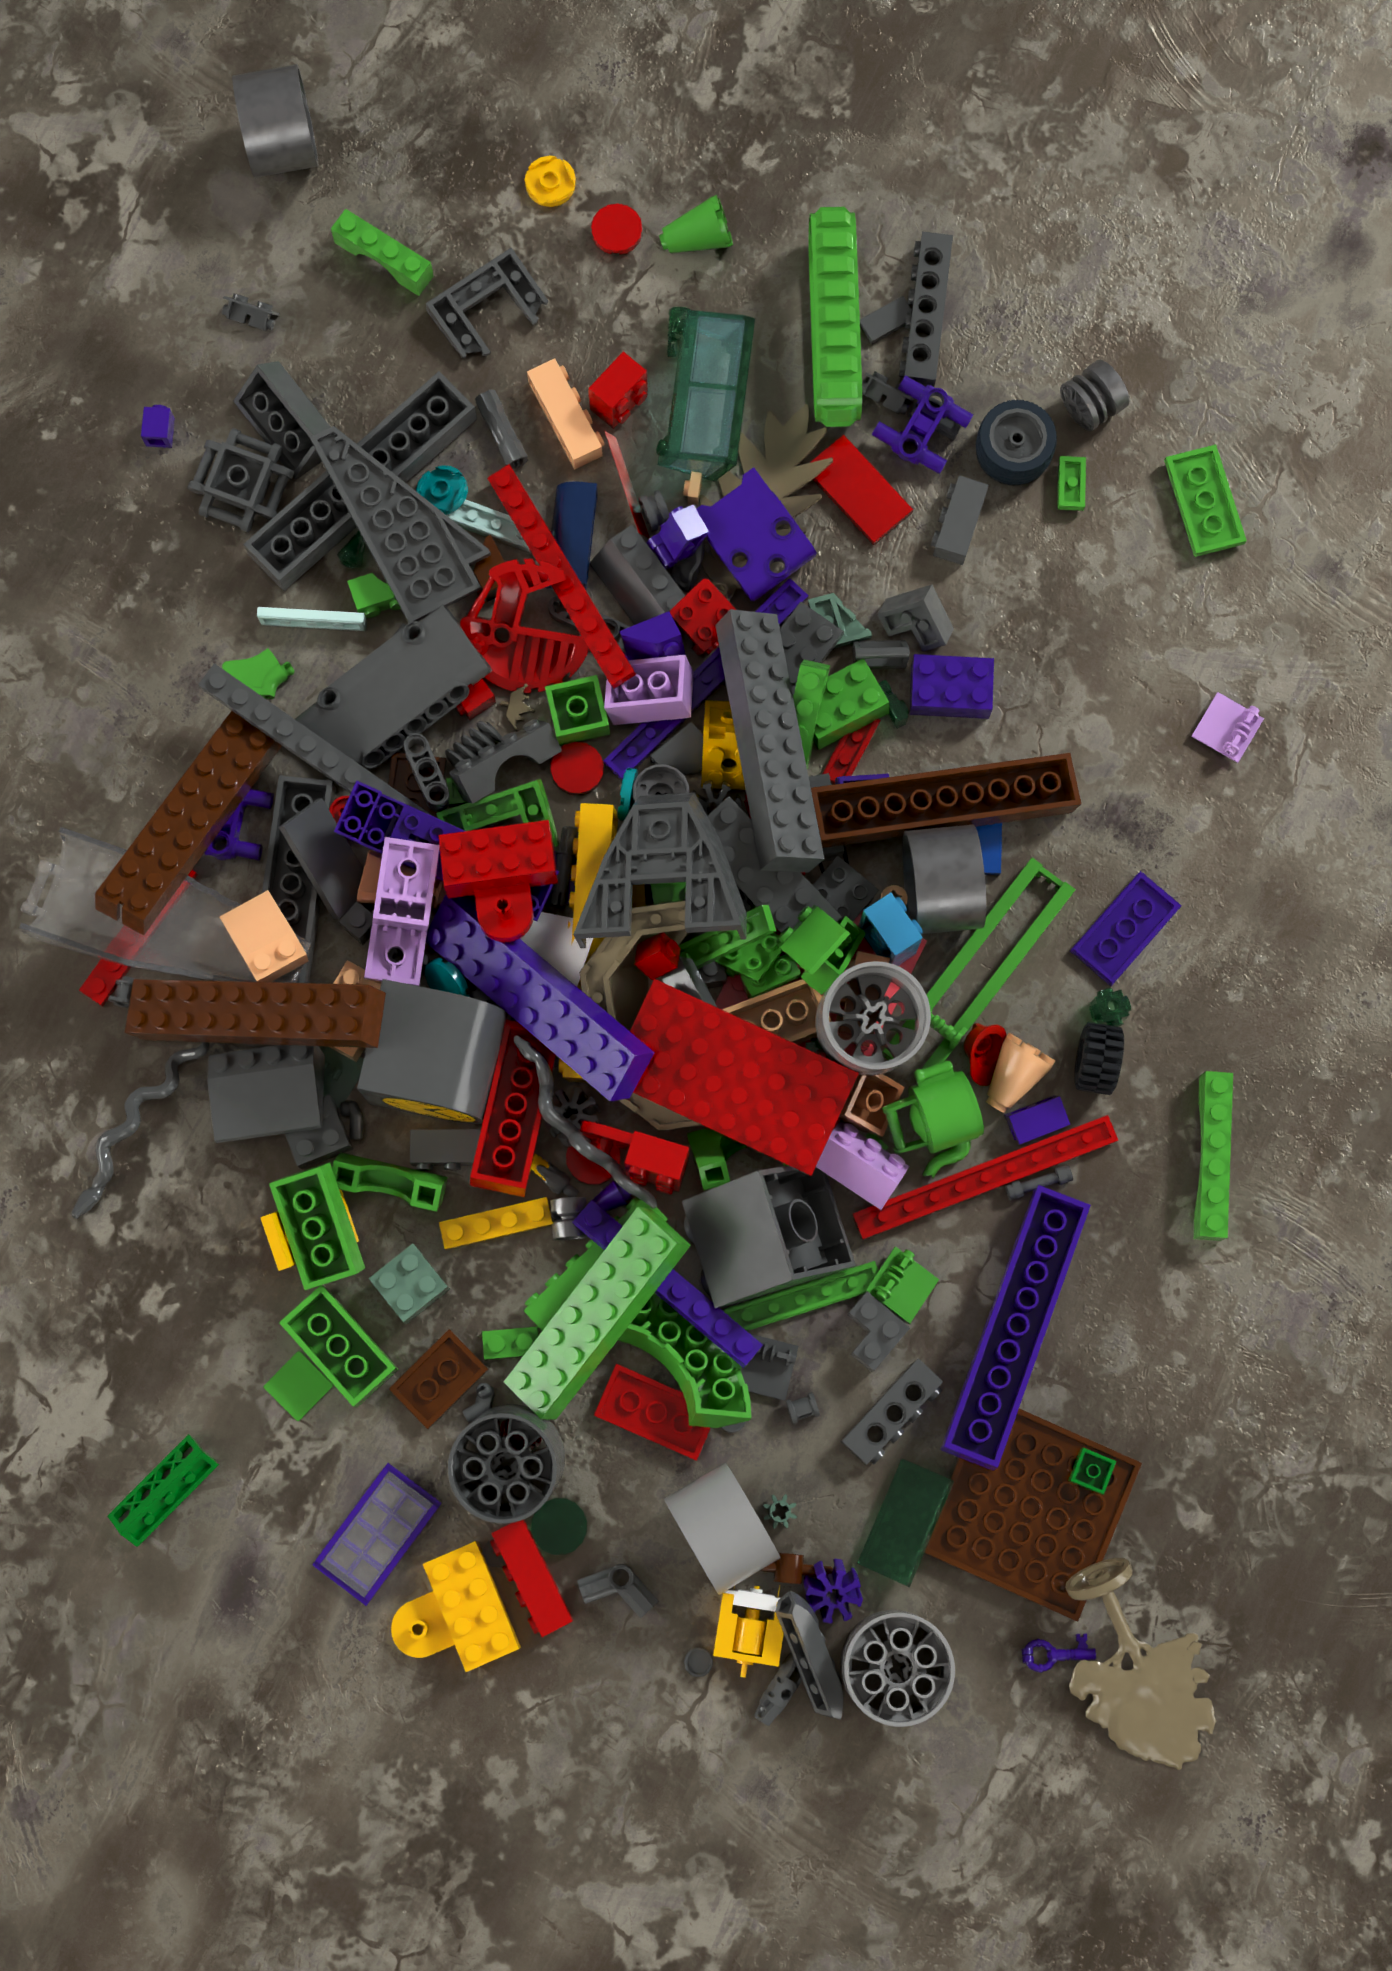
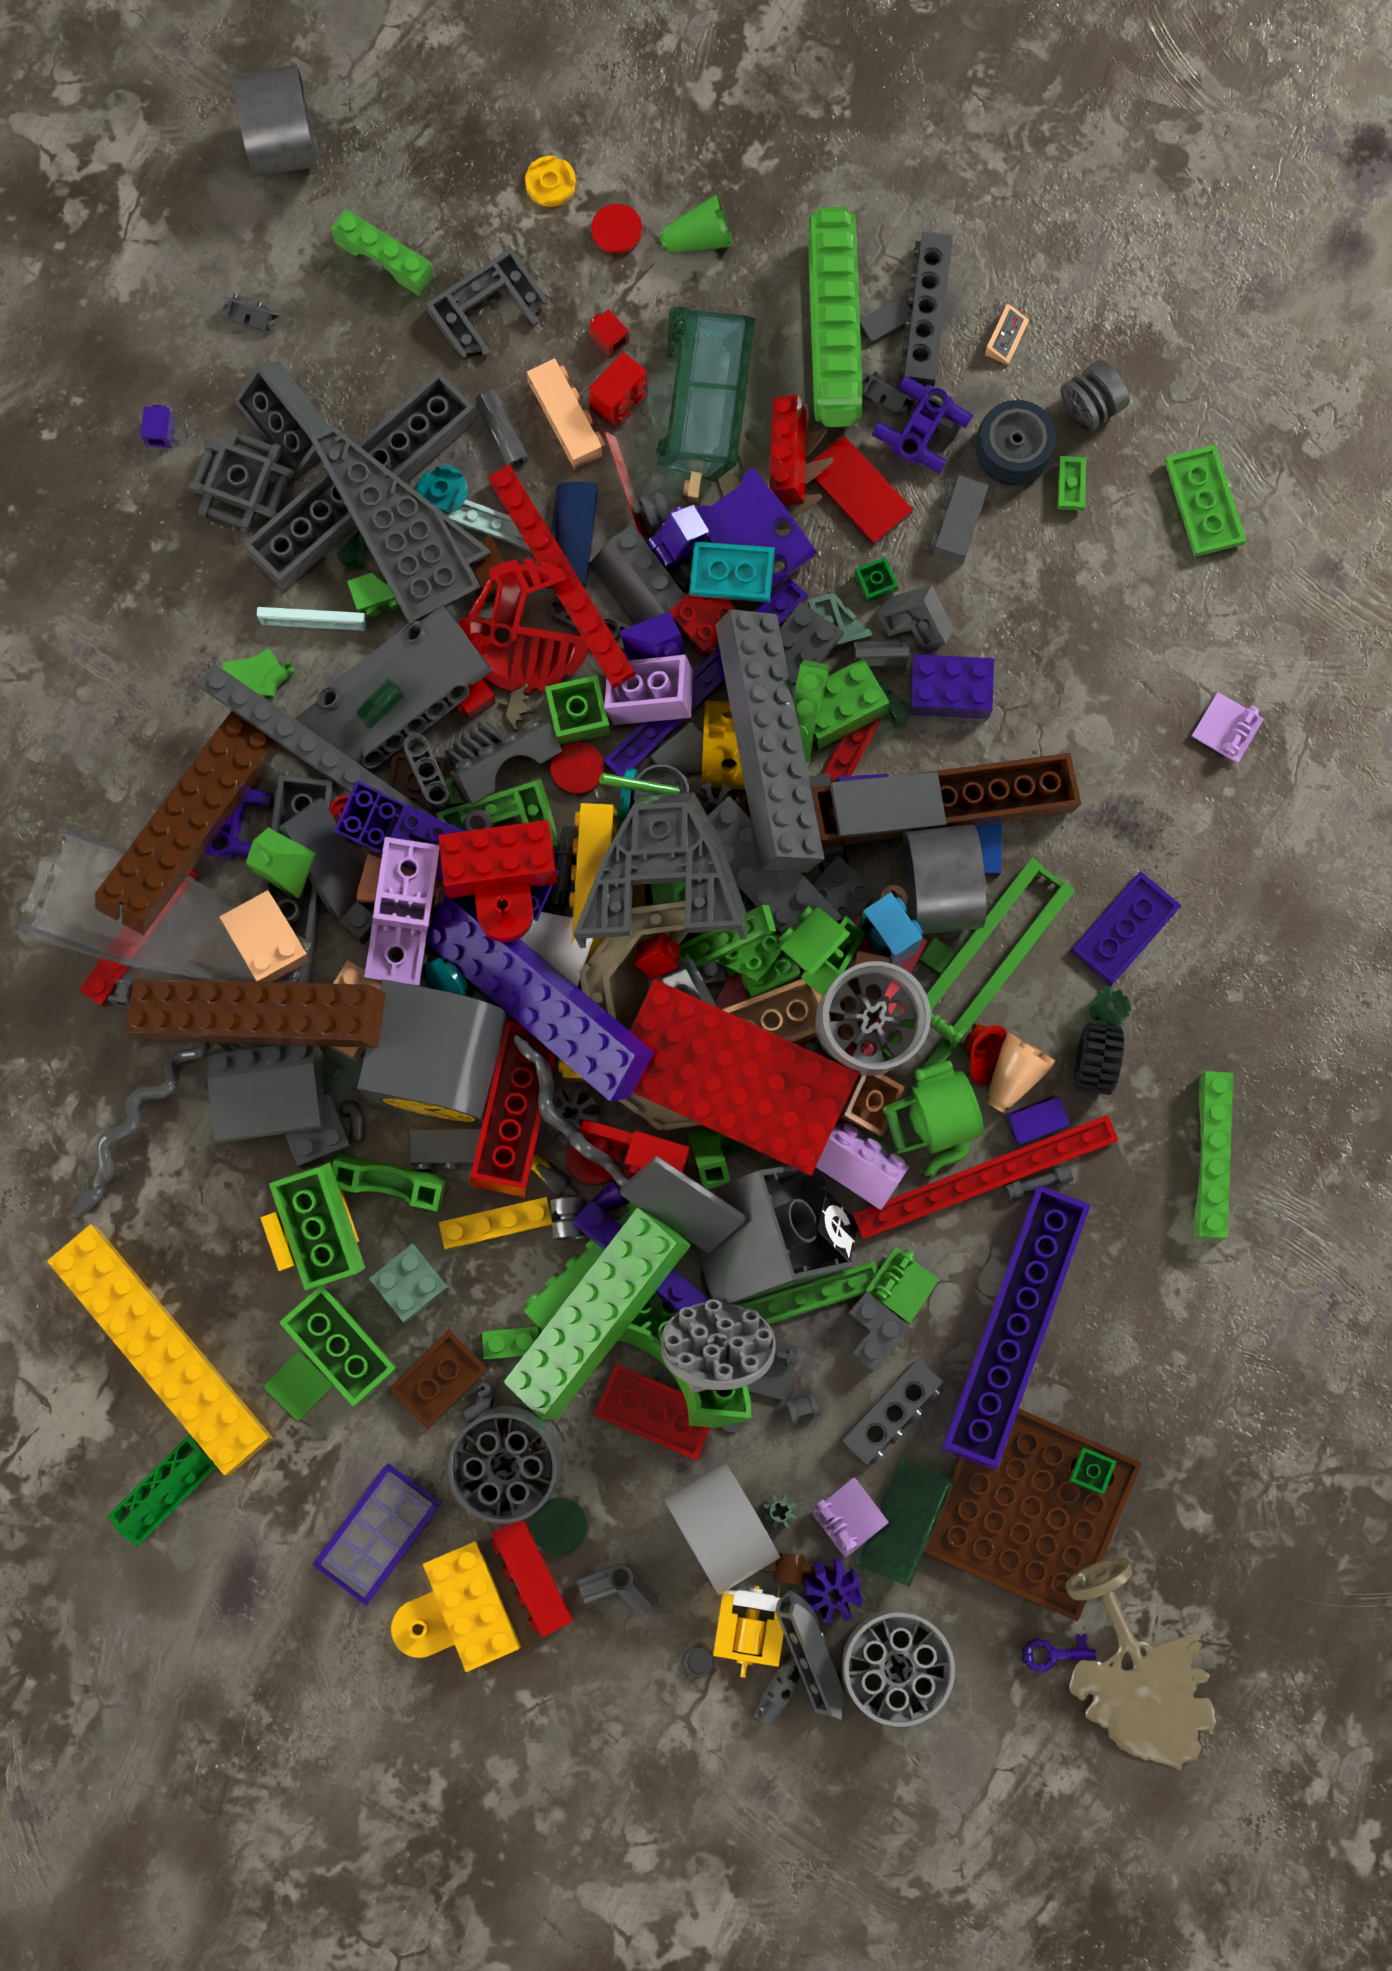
(160, 1350): none -> yellow brick
(280, 861): none -> bright green slope
(380, 703): none -> clear green hinge
(478, 820): none -> dark grey tile
(608, 332): none -> red brick
(635, 784): none -> bright green bar
(682, 1204): none -> dark grey tile
(717, 1346): none -> light grey bracket
(732, 571): none -> teal tile
(788, 449): none -> red brick
(838, 1226): none -> sticker
(849, 1517): none -> lavender hinge
(876, 579): none -> green piece
(888, 804): none -> dark grey tile
(937, 956): none -> bright green tile
(1006, 335): none -> slope

